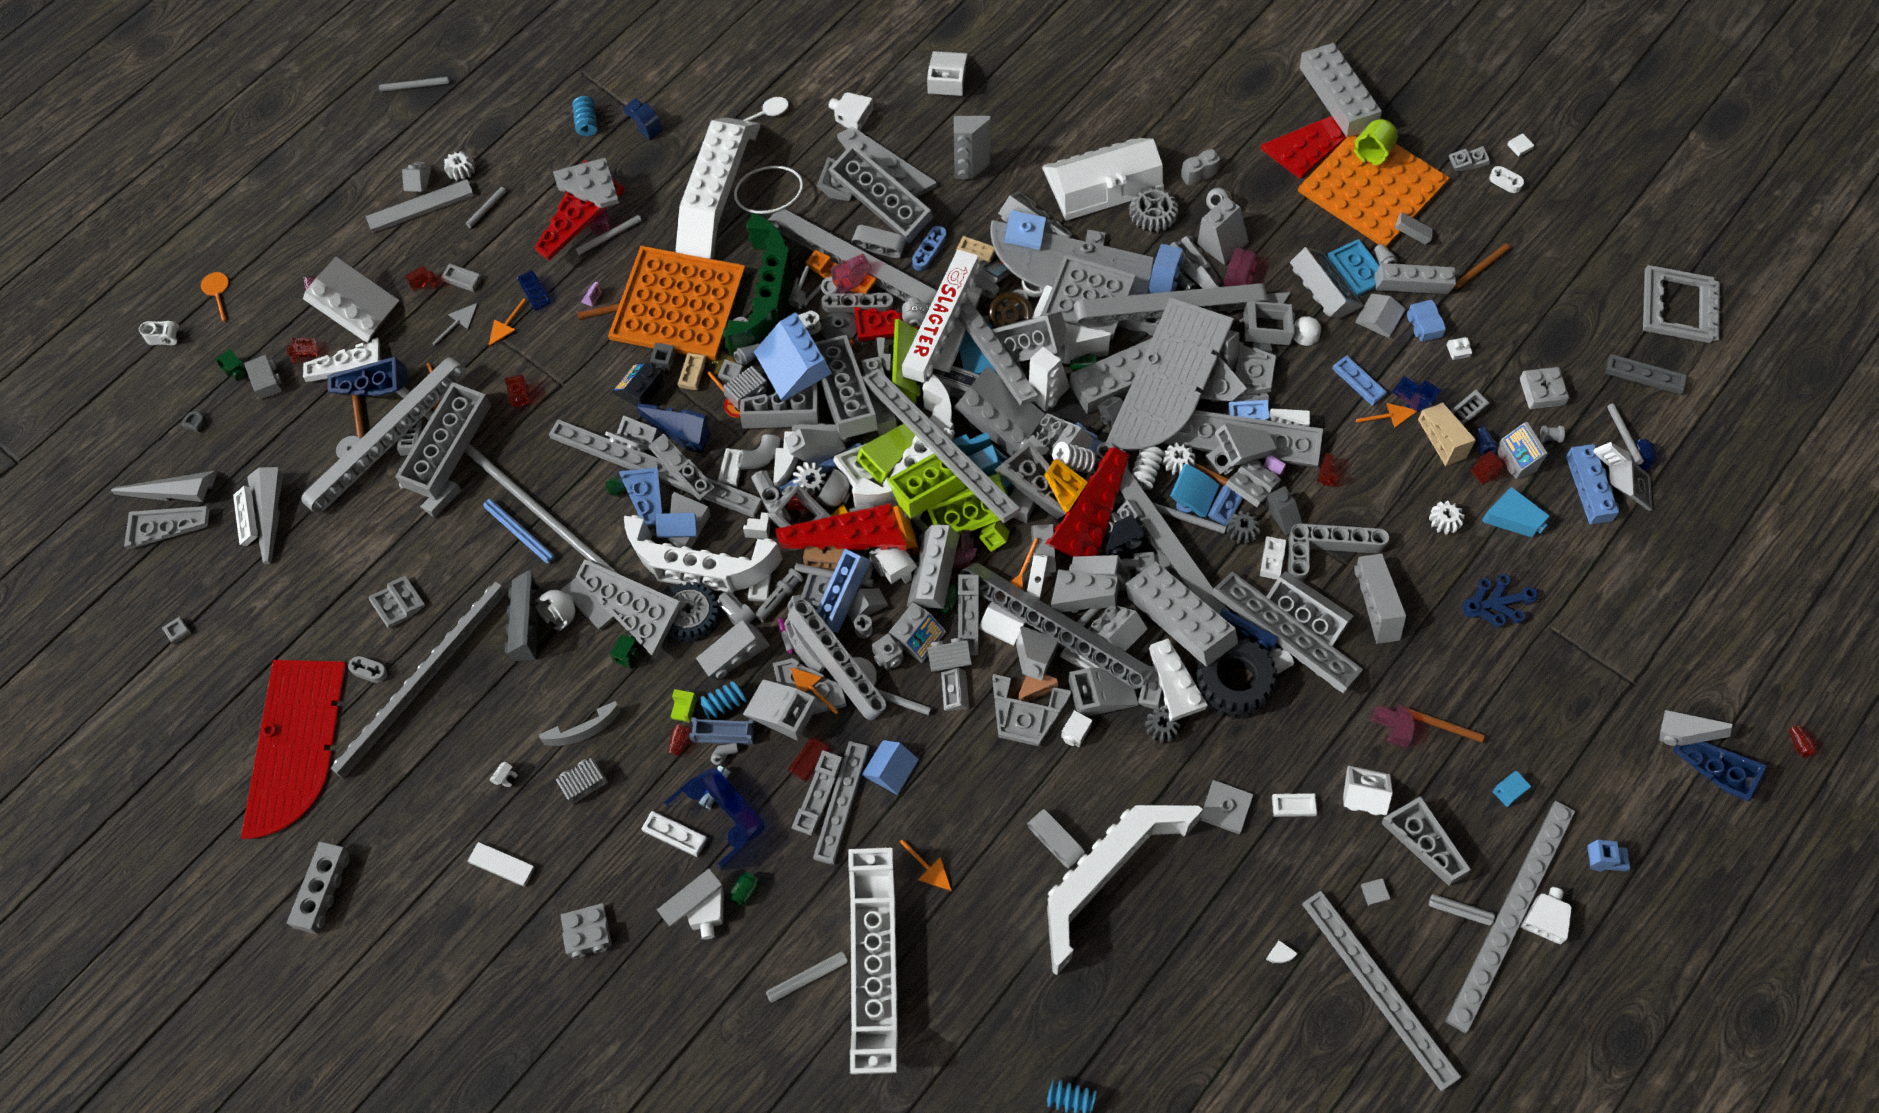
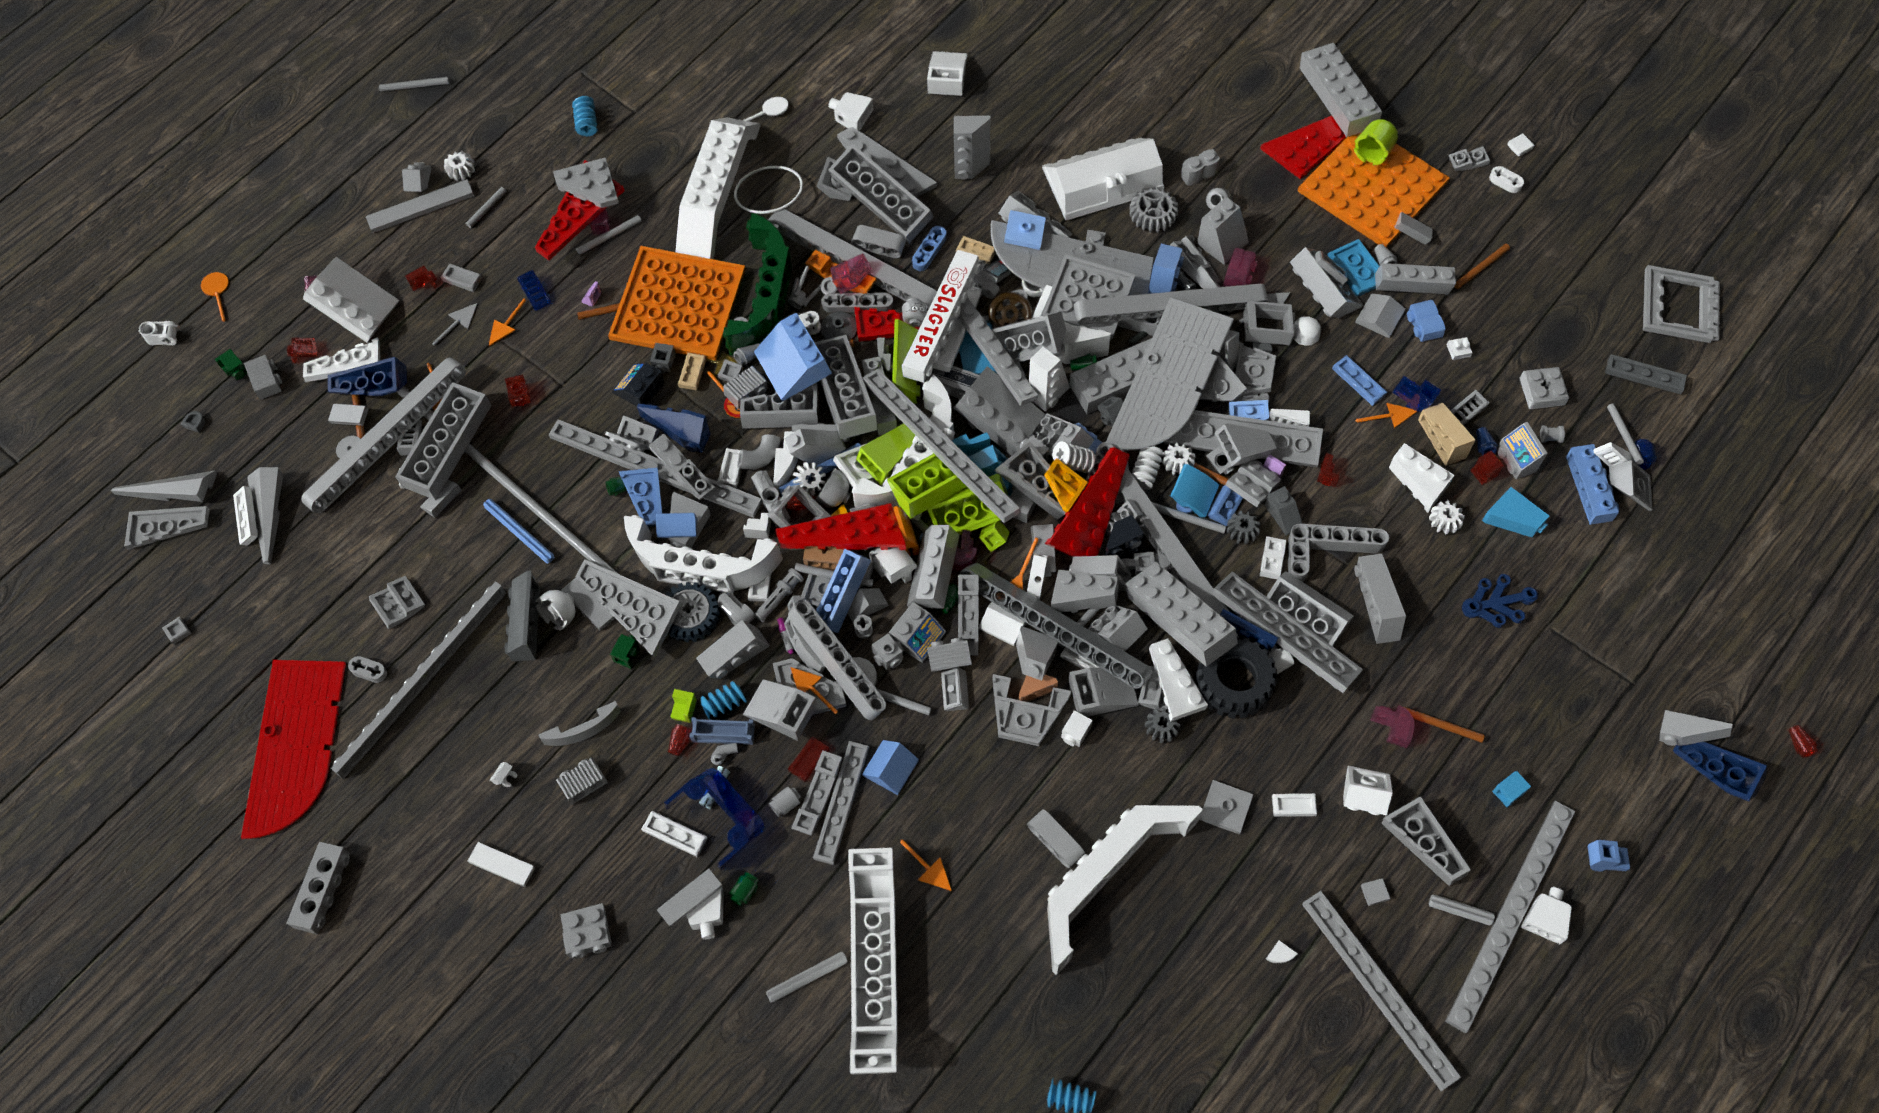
(348, 414): none -> light grey tile
(645, 118): dark blue brick -> none
(785, 801): none -> light grey brick
(1331, 267): none -> light grey tile
(1420, 475): none -> white wedge

